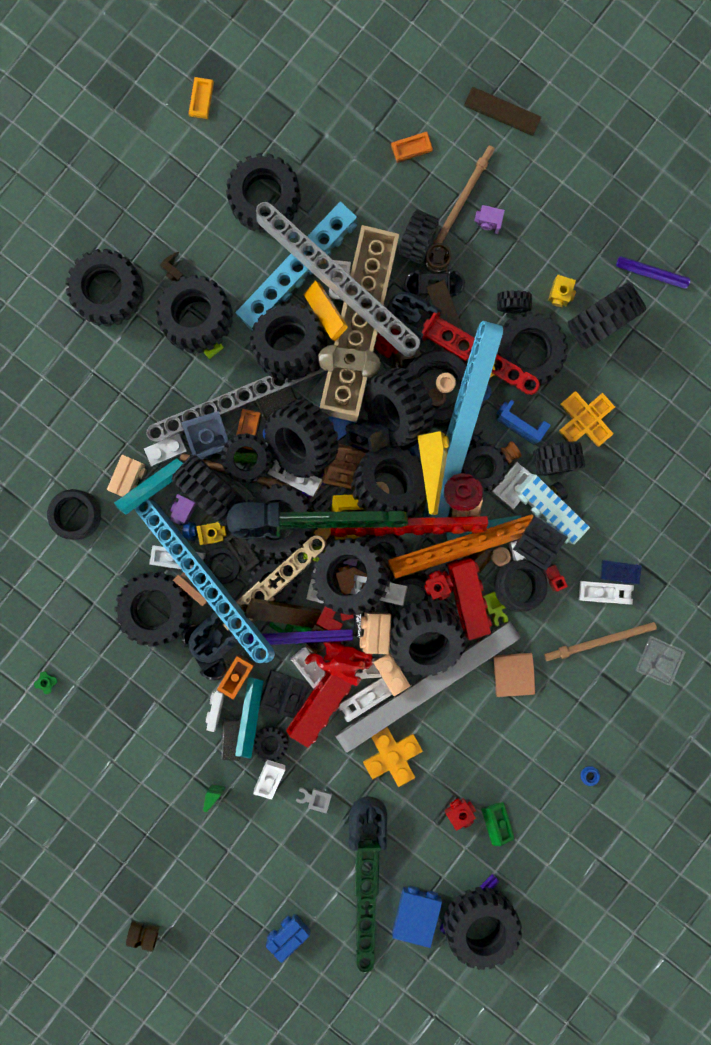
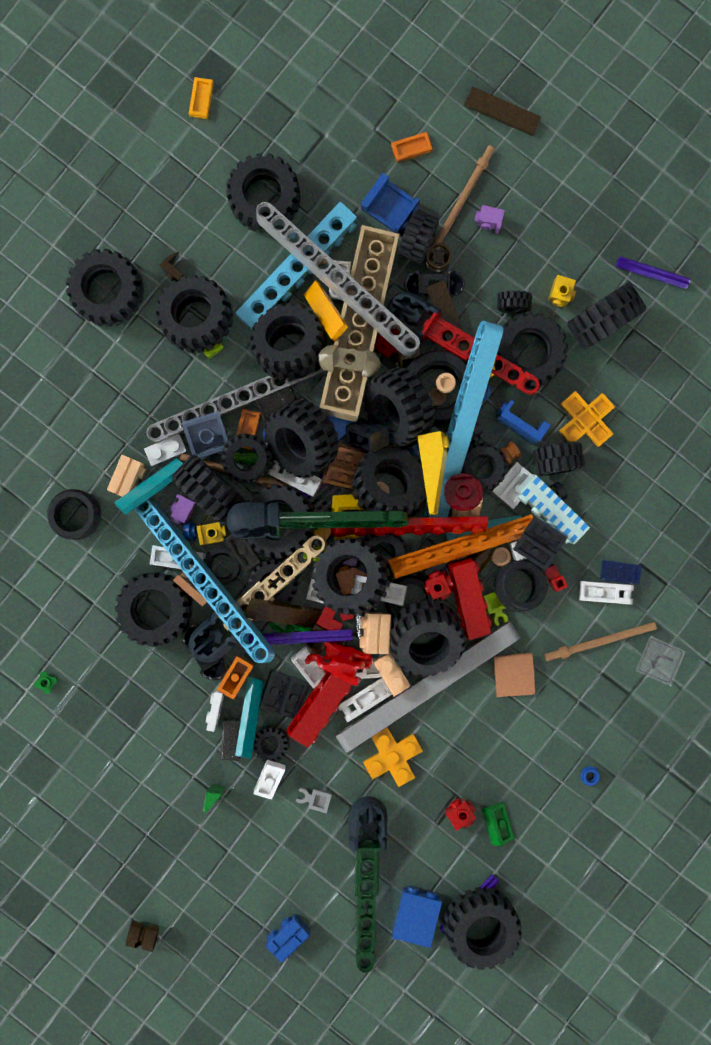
(389, 205): none -> blue panel

